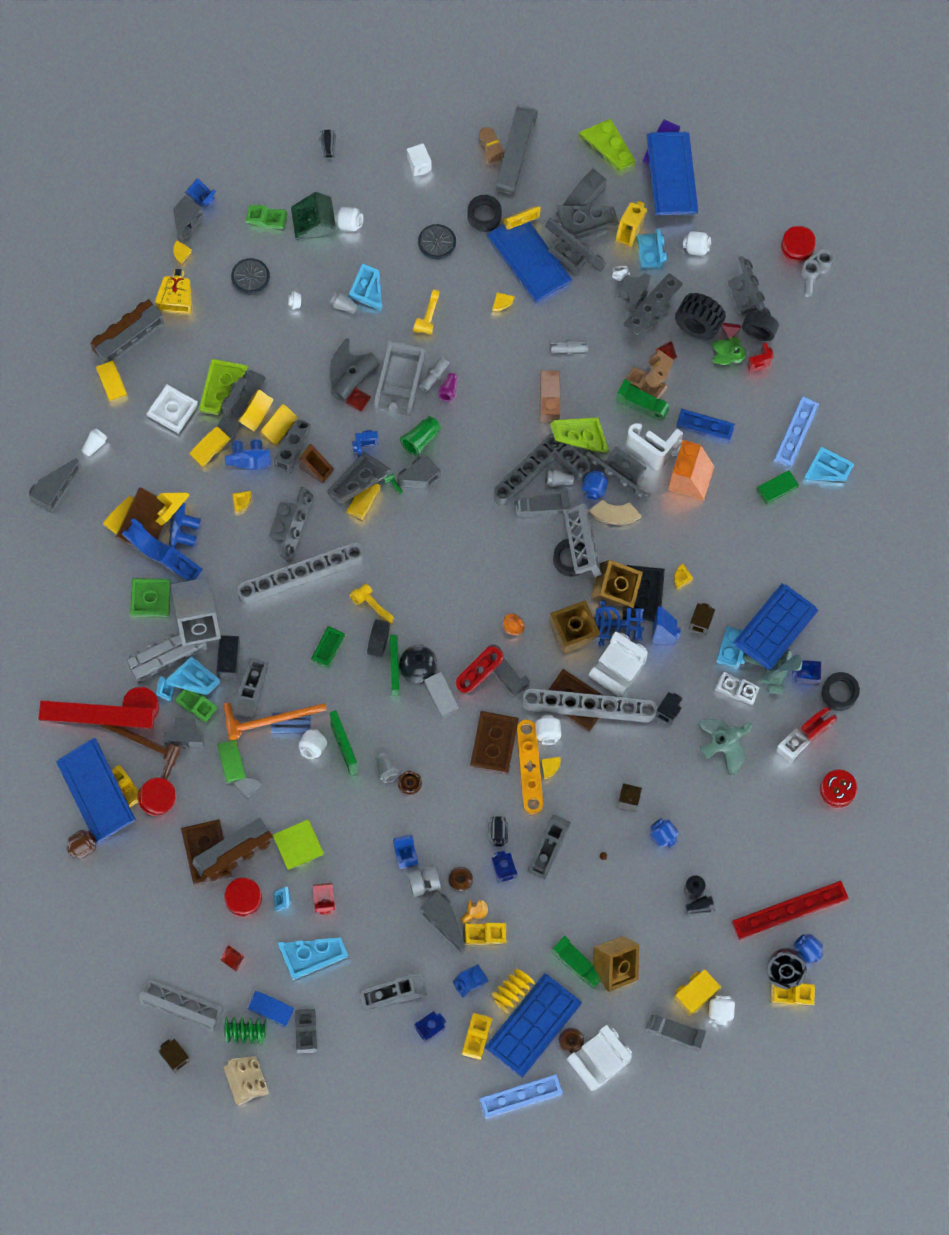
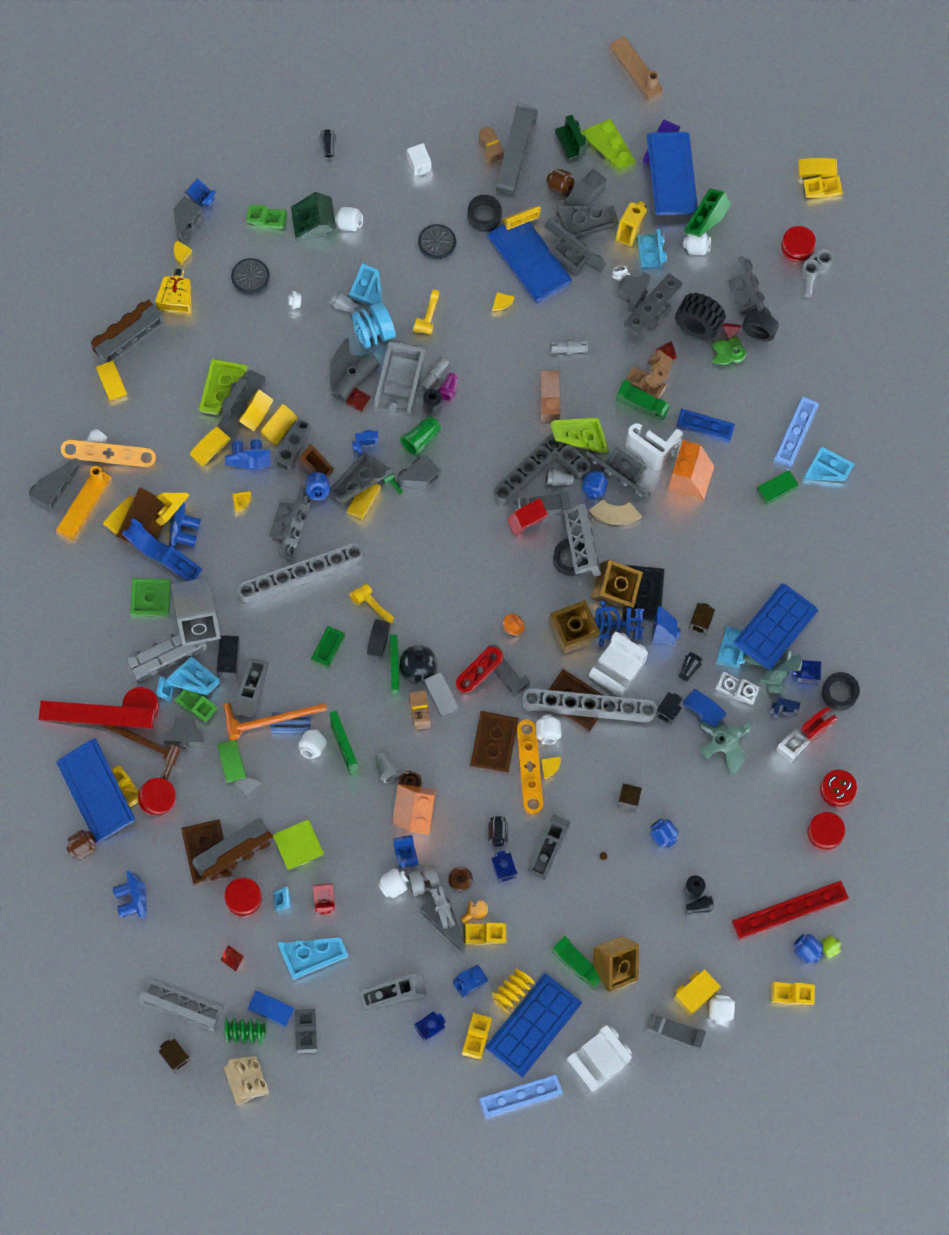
(84, 503): none -> light orange piece
(94, 452): none -> light orange piece
(136, 888): none -> blue connector
(172, 408): white plate -> none
(317, 486): none -> blue head
(370, 326): none -> medium azure wheel
(394, 883): none -> white head
(414, 808): none -> orange slope
(419, 710): none -> medium nougat leg
(432, 401): none -> black brick
(442, 907): none -> light grey pin
(526, 516): none -> red slope
(560, 181): none -> reddish brown head
(566, 1044): reddish brown plate -> none
(571, 138): none -> dark green bracket
(644, 78): none -> medium nougat piece
(682, 577): yellow tile -> none
(690, 665): none -> black cone
(704, 707): none -> blue slope
(709, 212): none -> green slope
(761, 361): red bracket -> none
(786, 706): none -> dark blue bracket
(786, 968): black cylinder -> none
(818, 167): none -> yellow slope
(823, 188): none -> yellow slope
(826, 831): none -> red head
(831, 946): none -> lime piece

